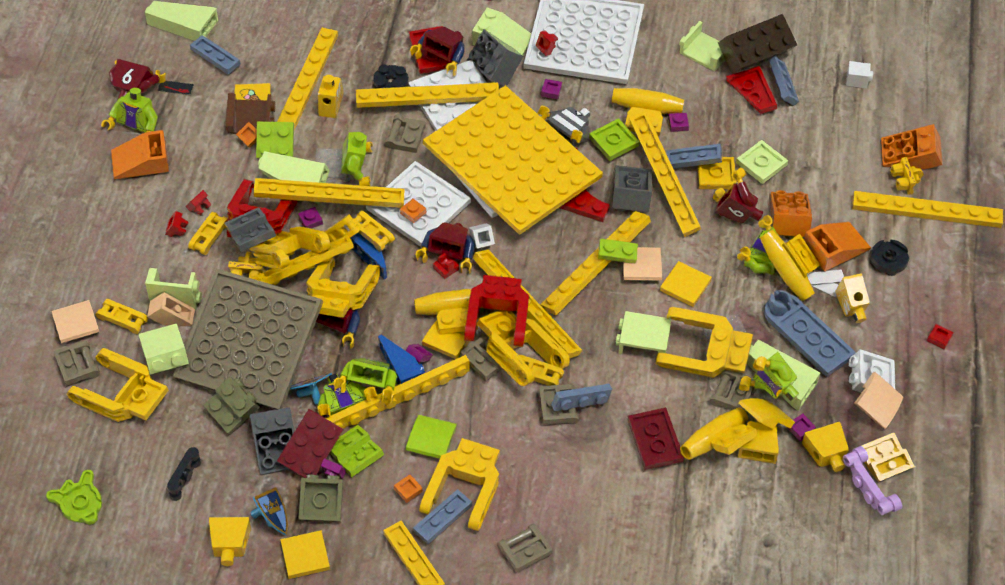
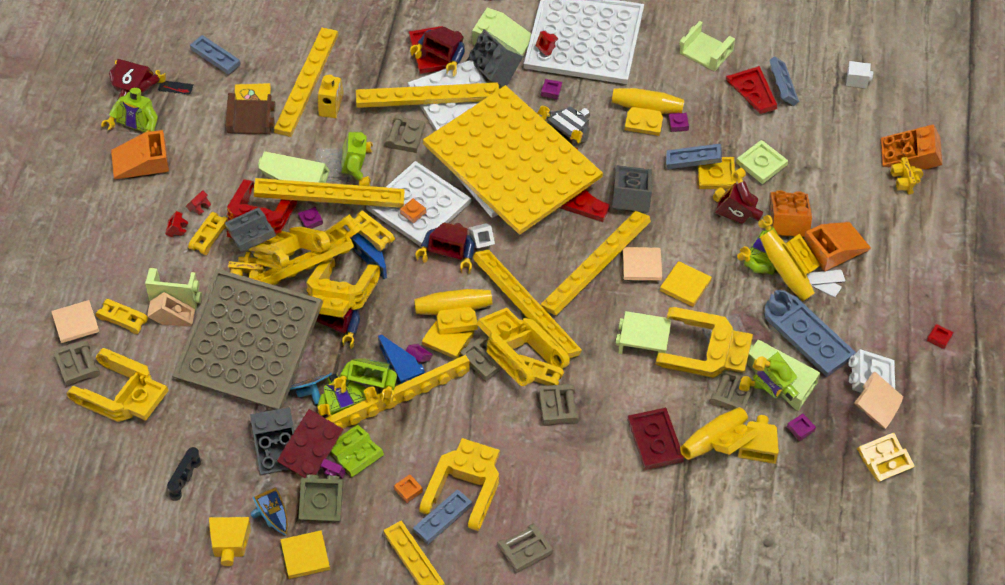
(78, 500): lime tile -> none
(163, 348): yellowish green panel -> none
(182, 19): yellowish green slope -> none
(231, 404): olive plate -> none
(248, 134): orange plate -> none
(275, 138): lime plate -> none
(387, 72): black plate -> none
(431, 436): lime slope -> none
(445, 266): red tile -> none
(498, 294): red plate -> none
(581, 397): sand blue plate -> none
(614, 139): lime plate -> none
(617, 251): lime plate -> none
(665, 174): yellow plate -> none
(757, 43): dark brown brick -> none
(766, 412): yellow slope -> none
(827, 445): yellow torso -> none
(853, 297): yellow torso -> none
(863, 480): lavender plate -> none
(887, 265): black plate -> none
(927, 209): yellow plate -> none

